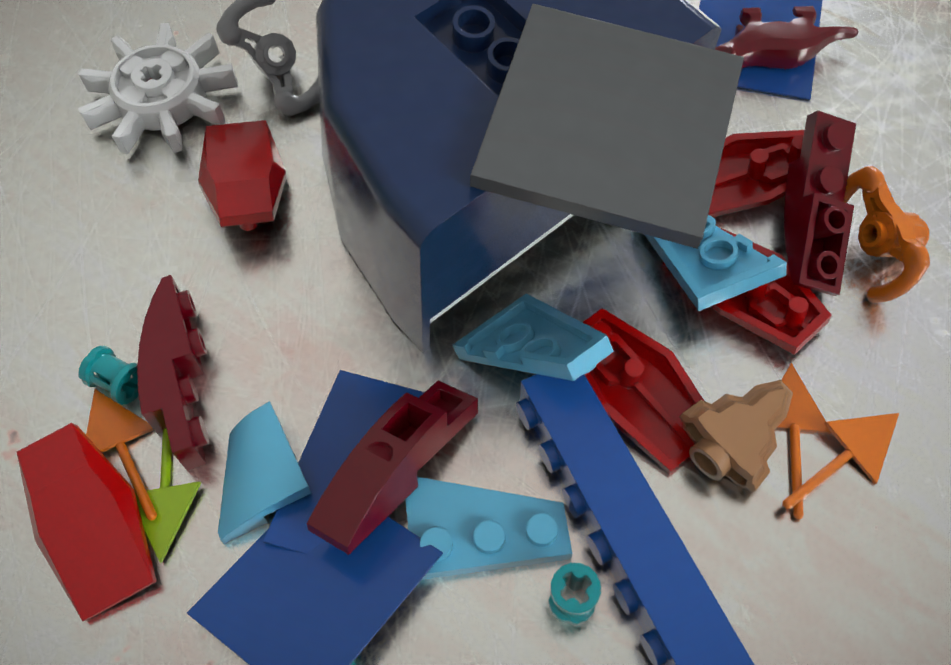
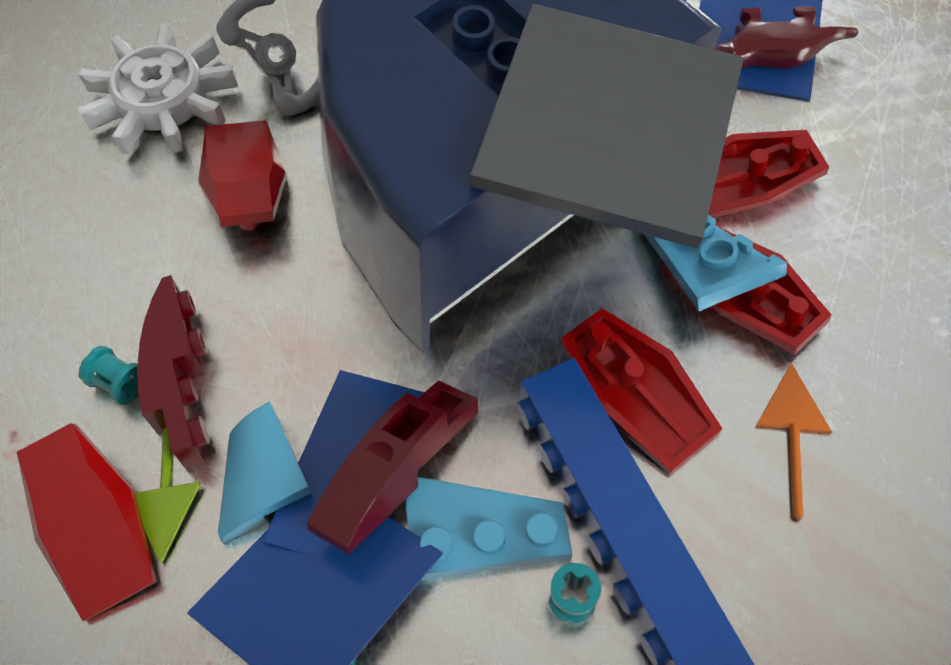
(113, 426): orange piece -> none
(536, 341): medium azure wing -> none
(737, 433): medium nougat rock -> none
(814, 208): dark red slope -> none
(864, 441): orange piece -> none
(889, 233): orange piece -> none

